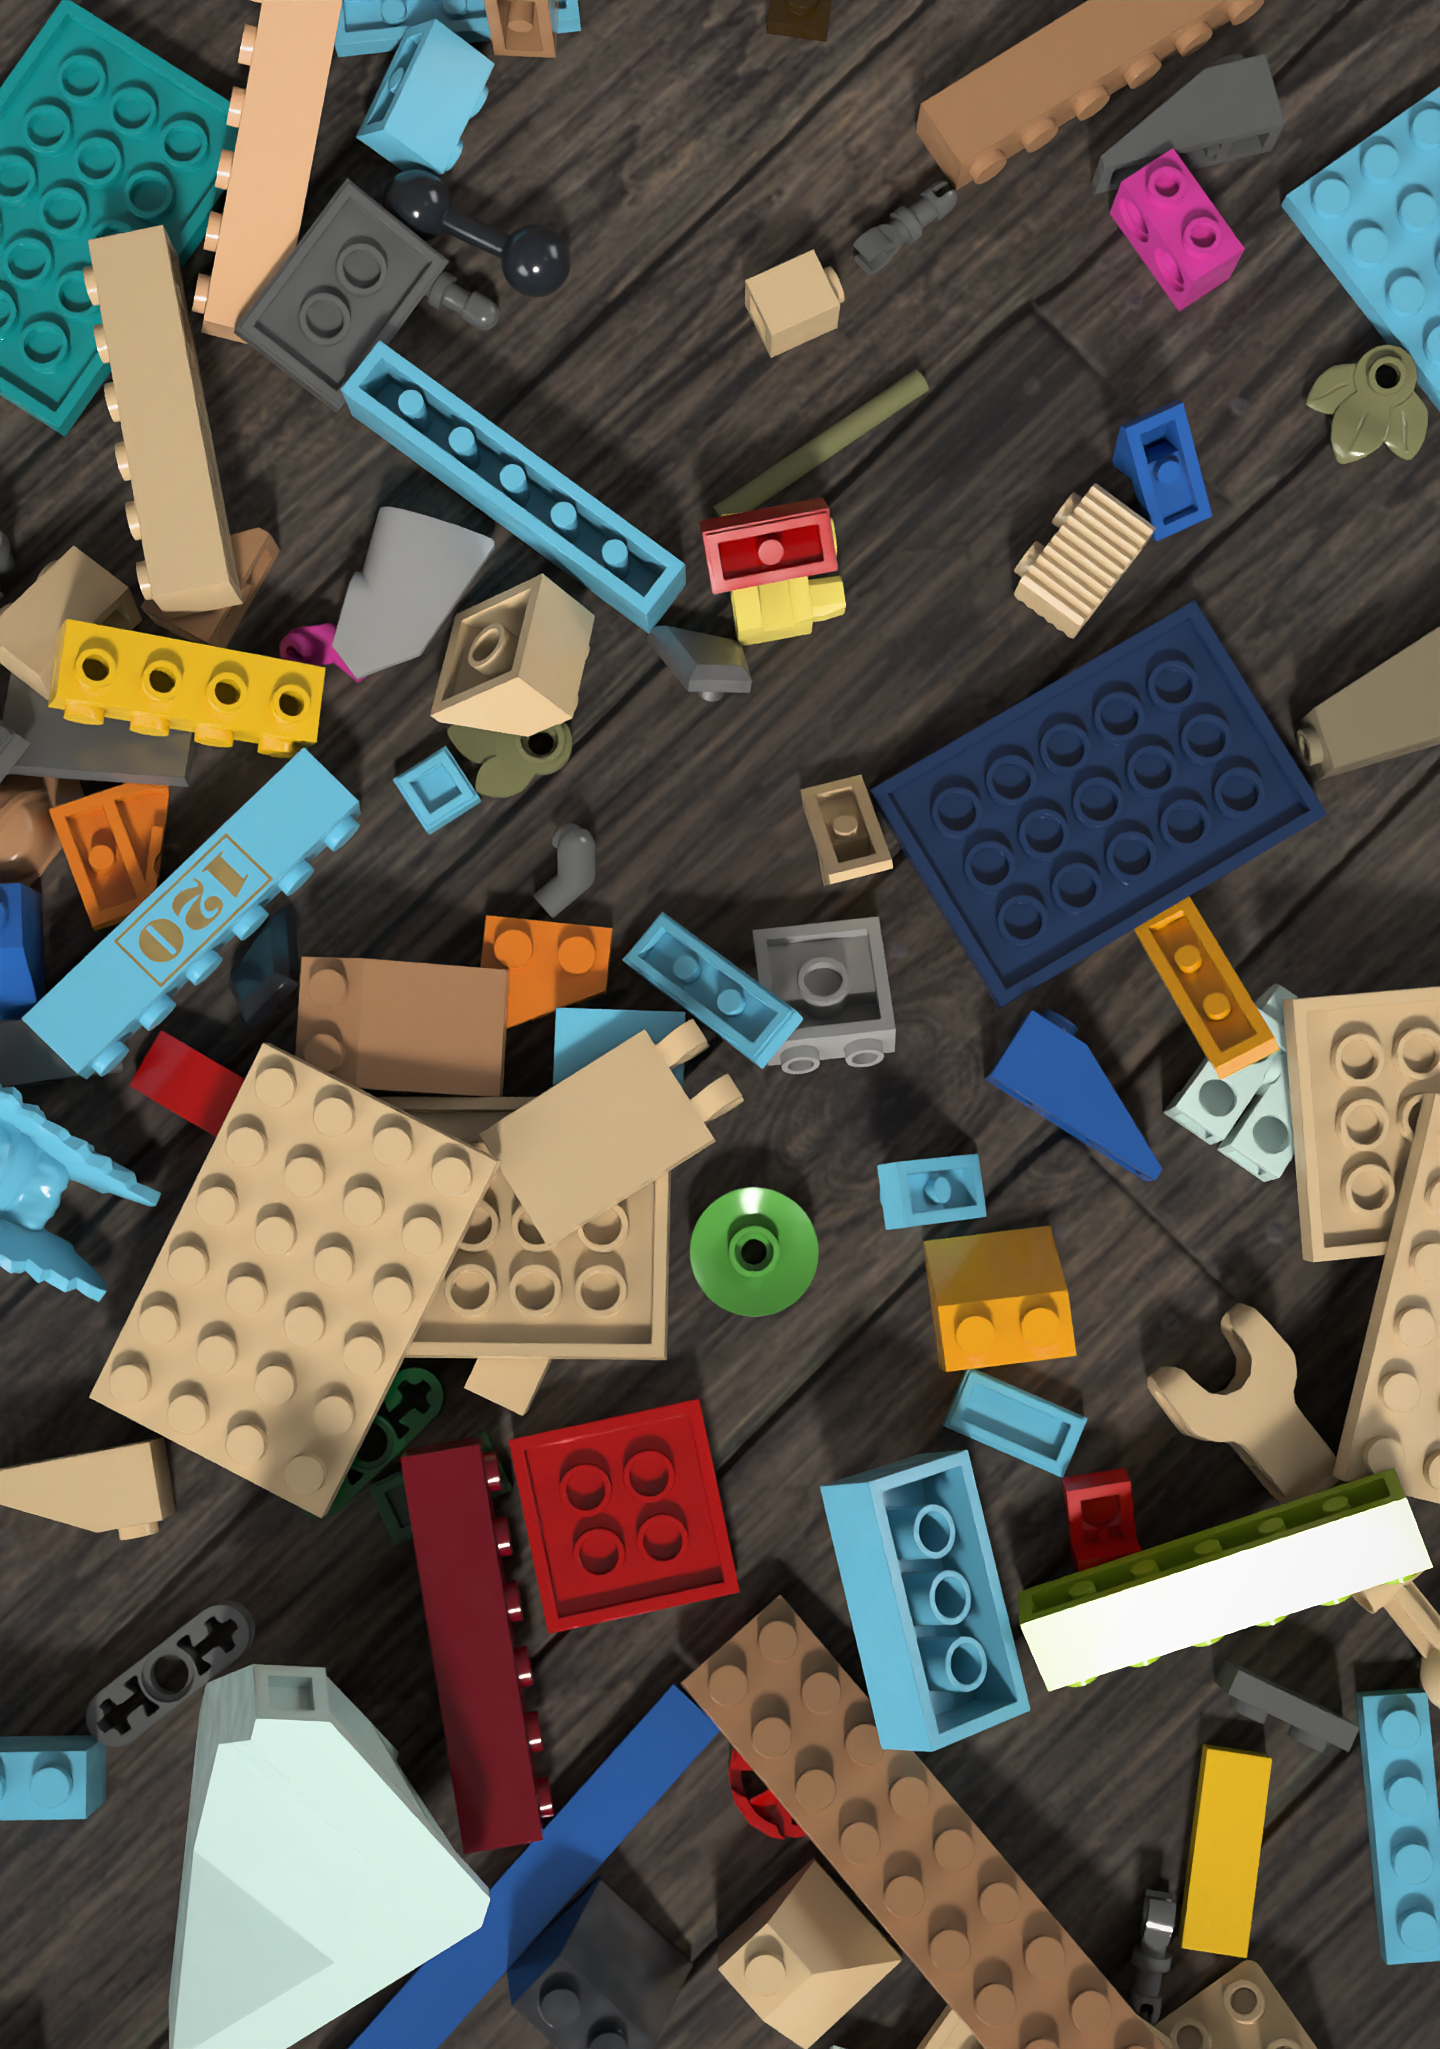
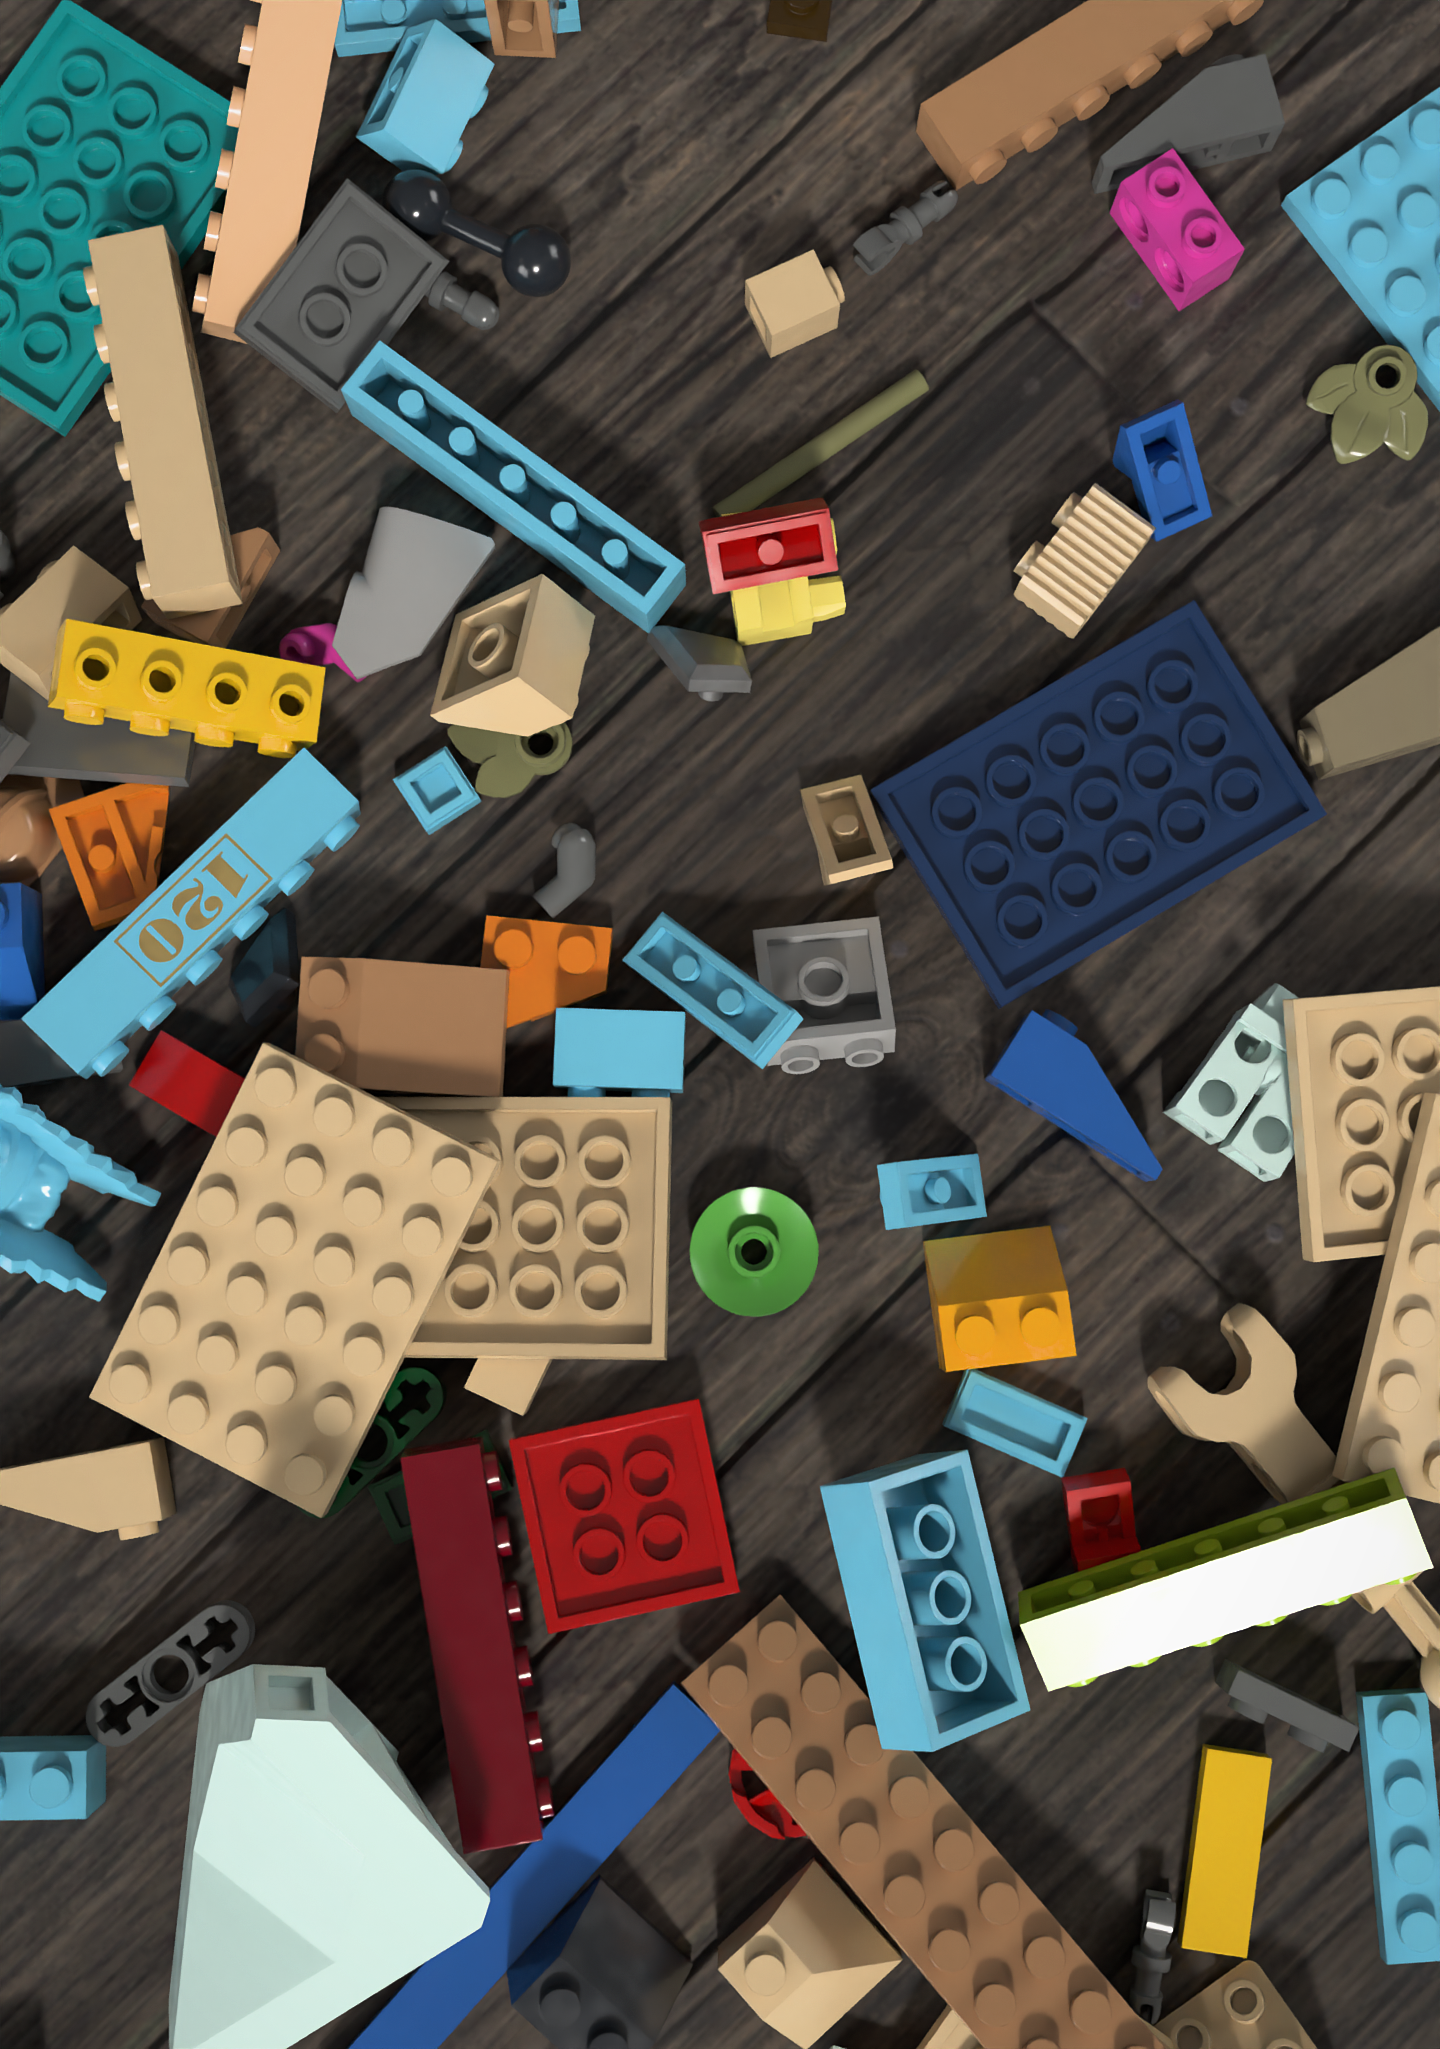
(607, 1131): tan tile -> none
(1206, 989): light orange plate -> none

